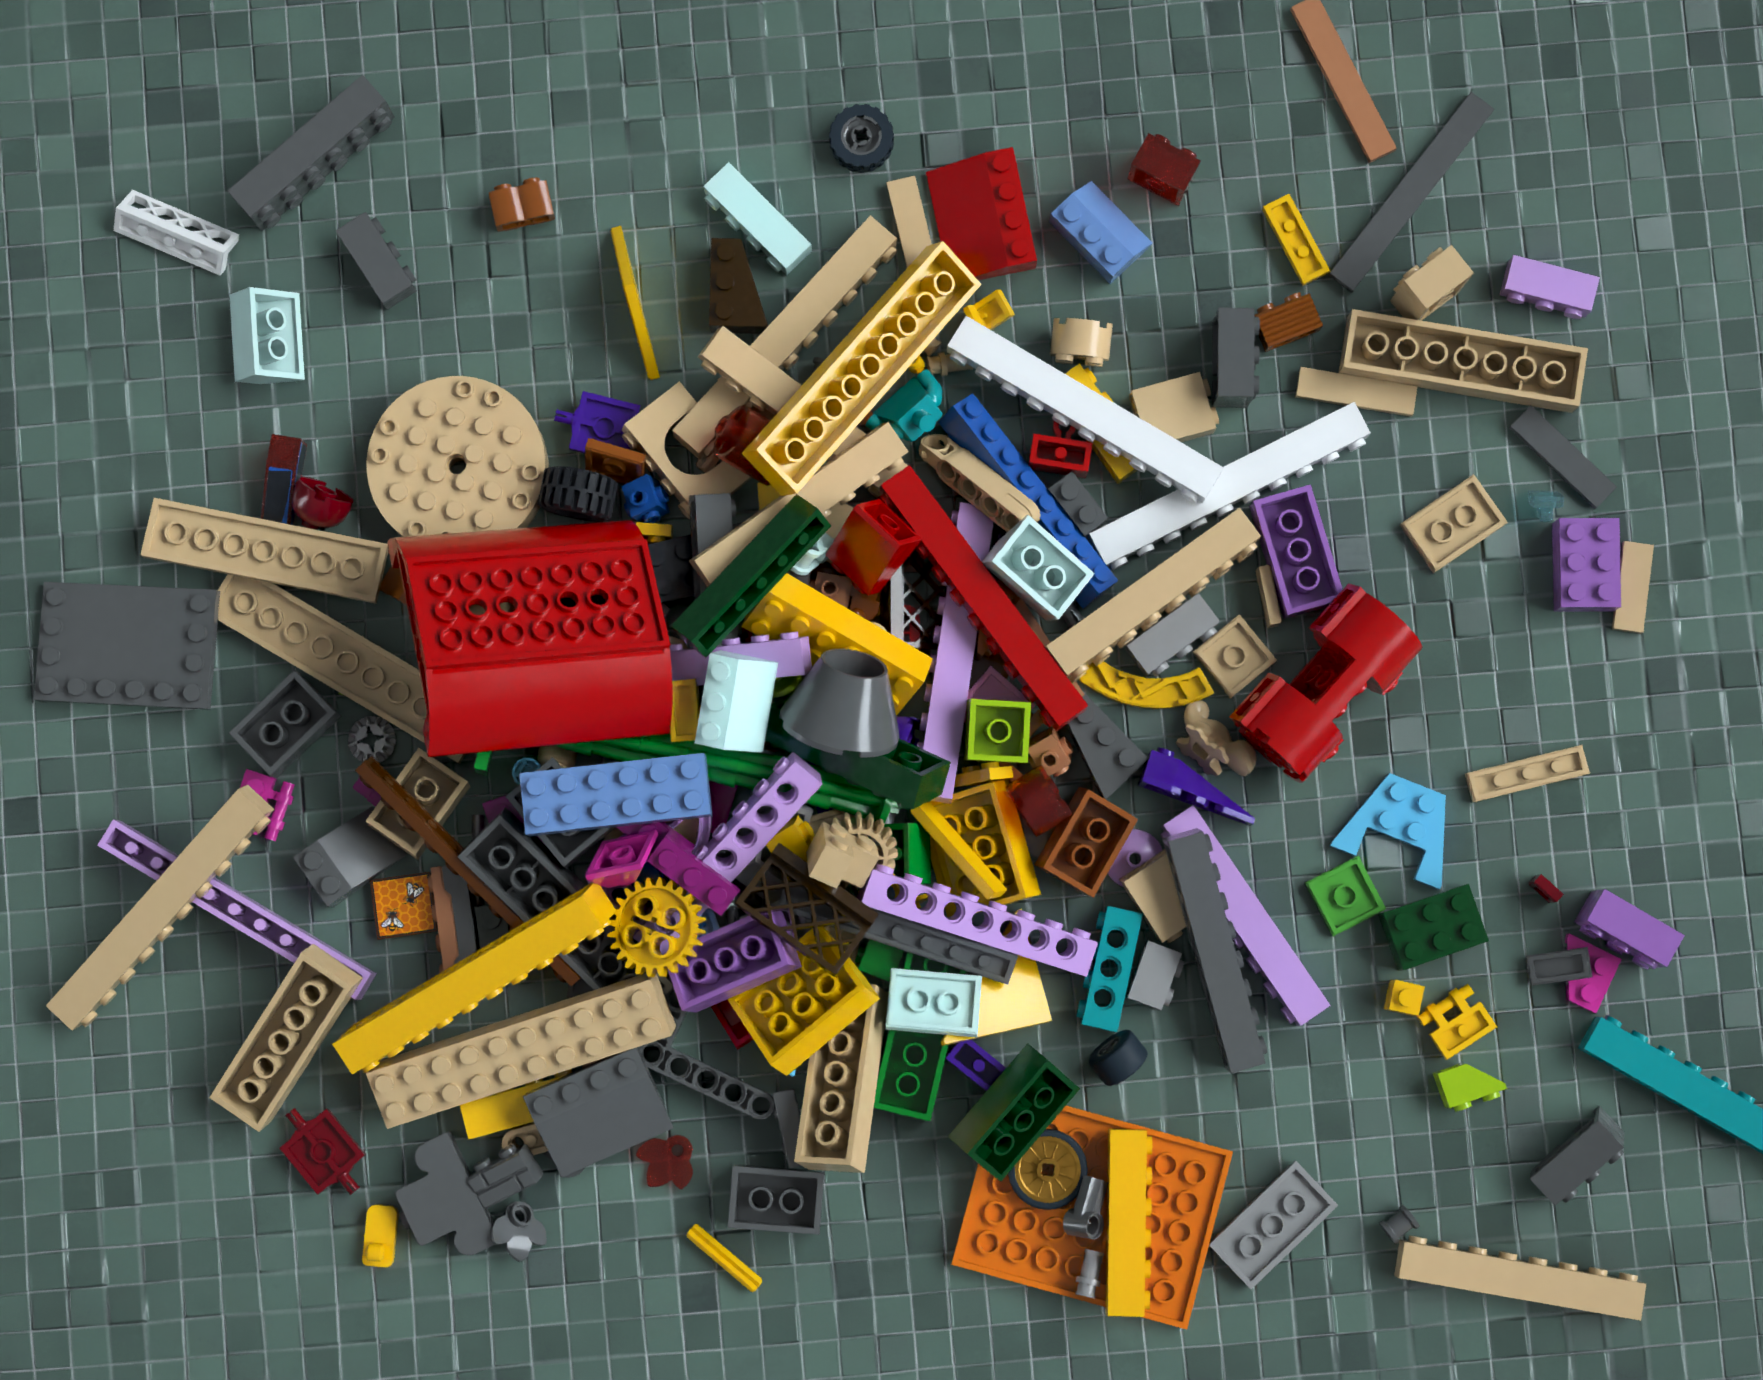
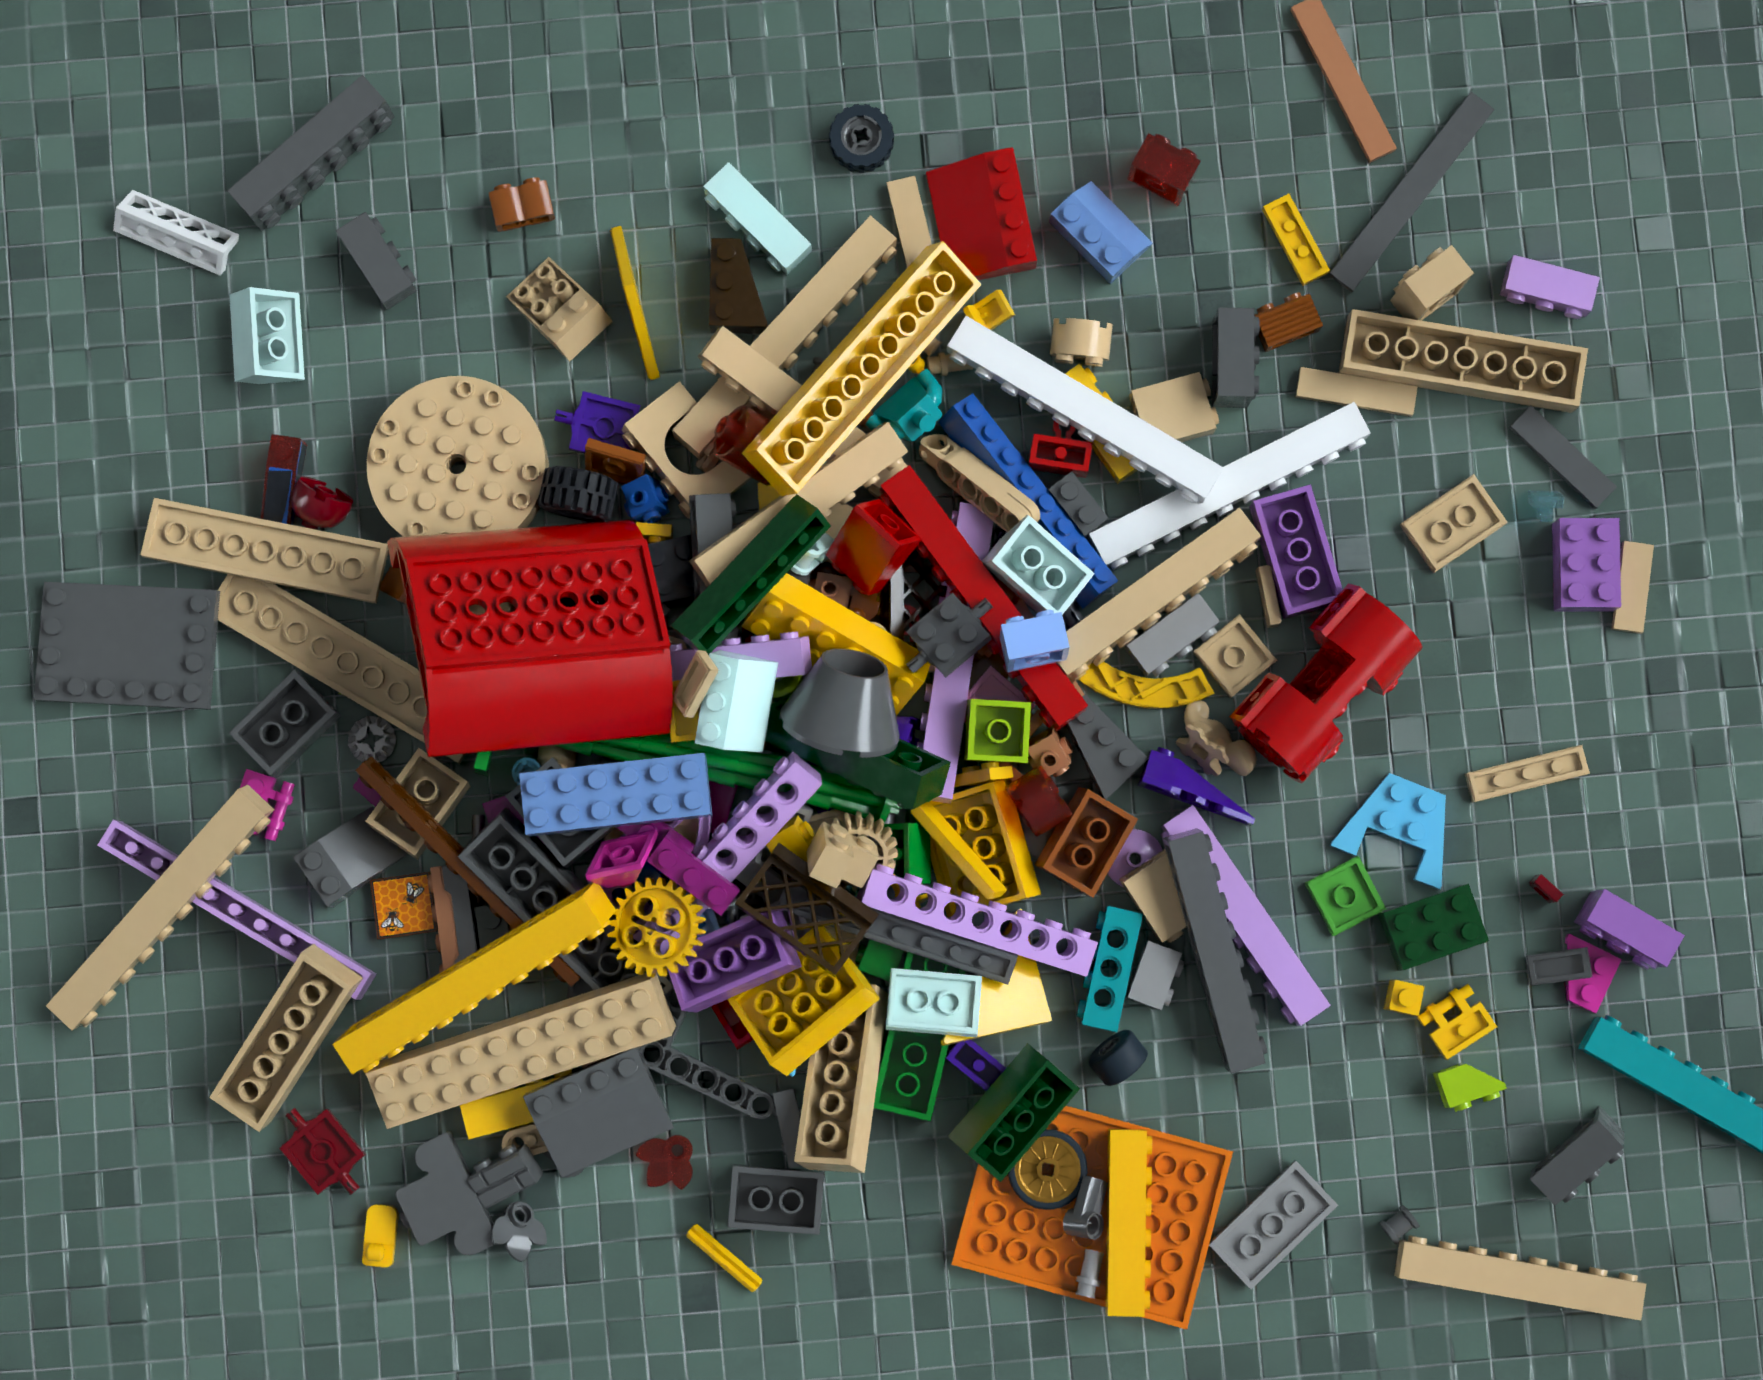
(559, 308): none -> tan slope
(695, 683): none -> tan tile
(949, 635): none -> dark grey plate
(1034, 640): none -> light blue brick

